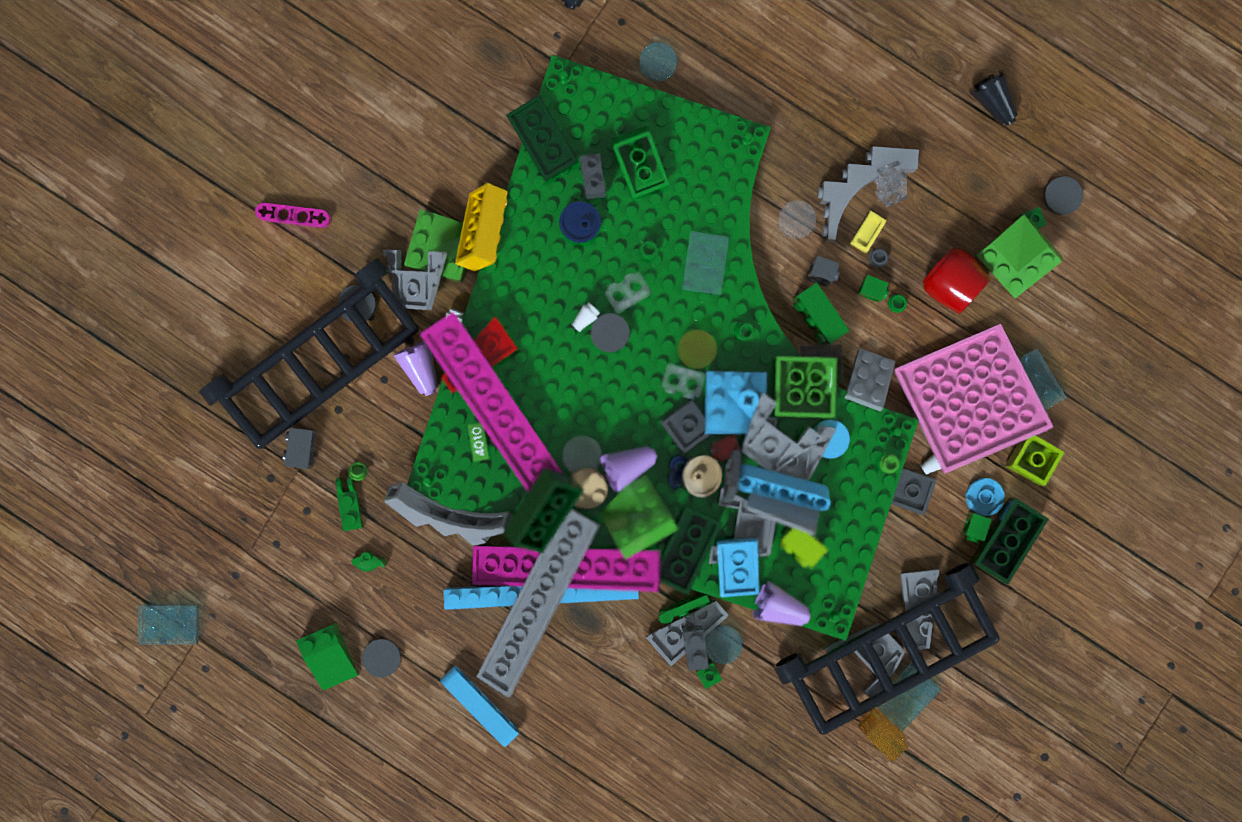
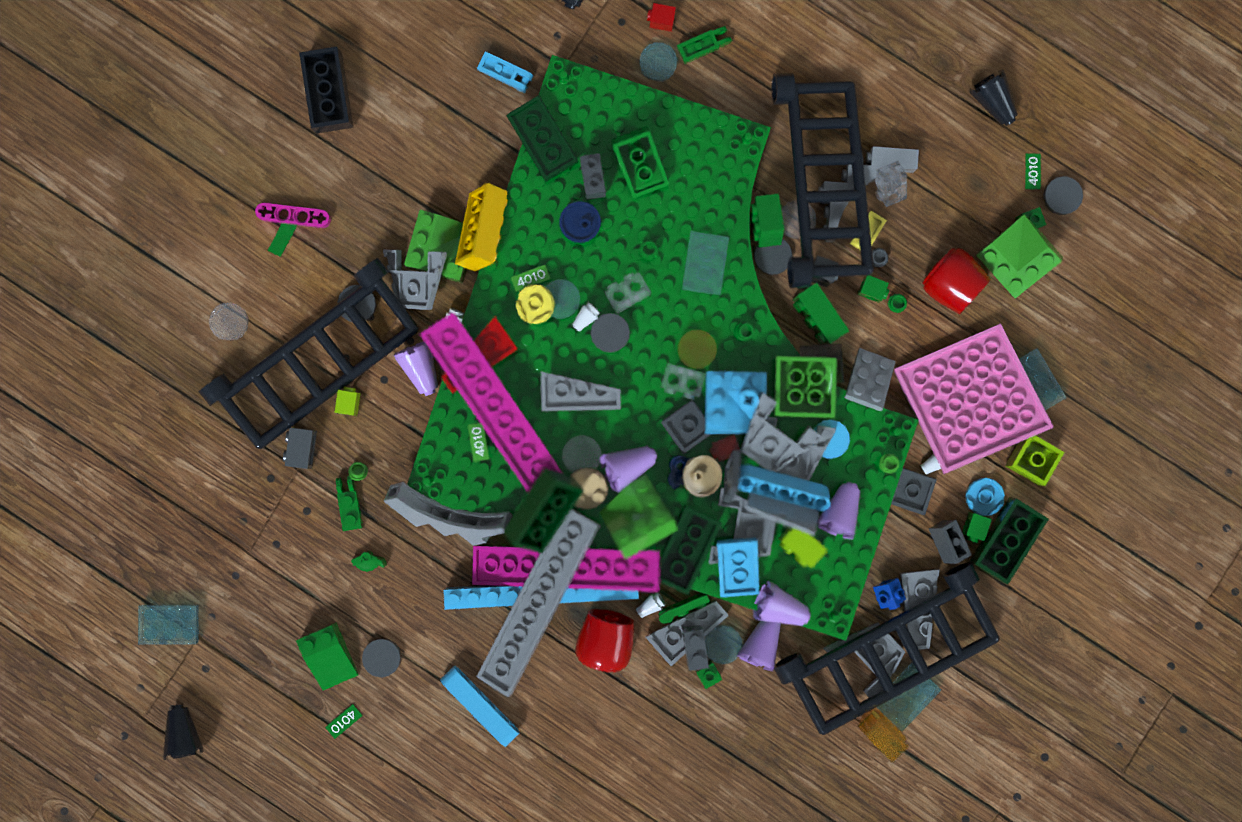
(180, 734): none -> black cone
(228, 321): none -> clear tile
(282, 239): none -> green sticker
(326, 90): none -> black brick
(343, 721): none -> green sticker
(347, 401): none -> lime brick
(504, 71): none -> medium azure plate
(530, 277): none -> bright green sticker
(535, 304): none -> light yellow tile
(565, 297): none -> clear light blue tile
(571, 394): none -> light grey wing
(605, 640): none -> red piece
(651, 605): none -> white cone
(661, 17): none -> red brick
(702, 45): none -> green hinge
(761, 645): none -> lavender cone
(767, 220): none -> green brick
(773, 259): none -> dark grey tile
(802, 268): none -> black fence
(842, 513): none -> lavender cone
(889, 594): none -> blue brick
(950, 541): none -> dark grey brick
(1033, 171): none -> green sticker

